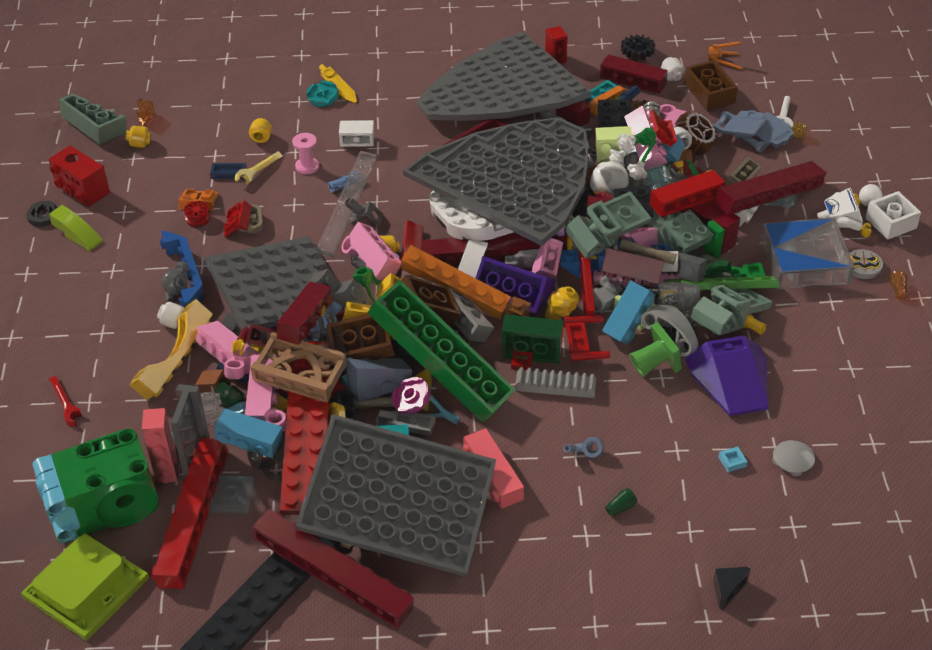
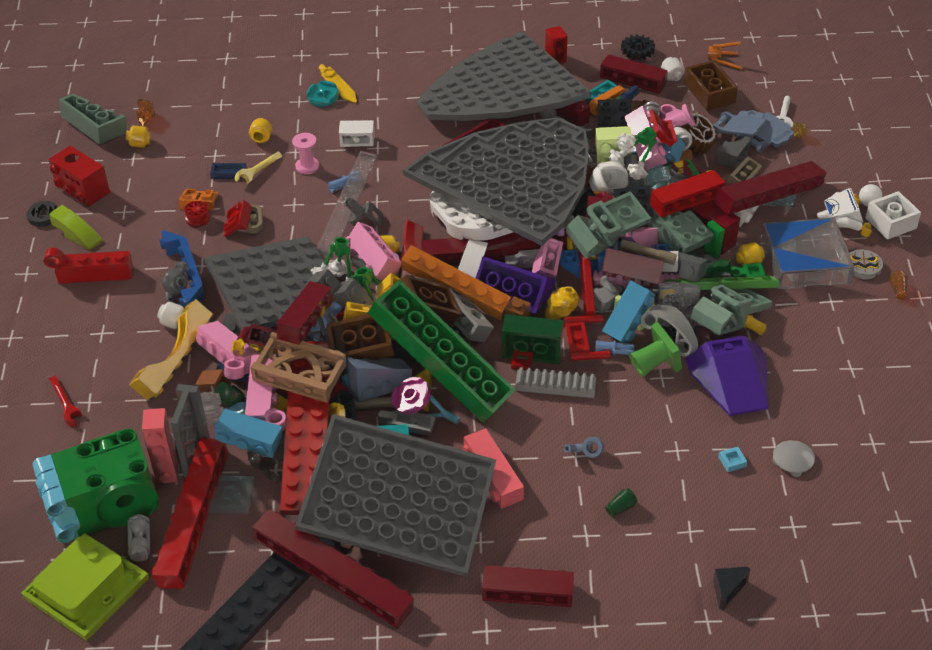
(89, 266): none -> red hinge
(138, 546): none -> light grey piece
(337, 267): none -> plant
(527, 586): none -> dark red brick
(614, 348): none -> medium blue axle
(682, 118): none -> bright pink piece
(733, 153): none -> dark grey arch
(750, 254): none -> yellow head

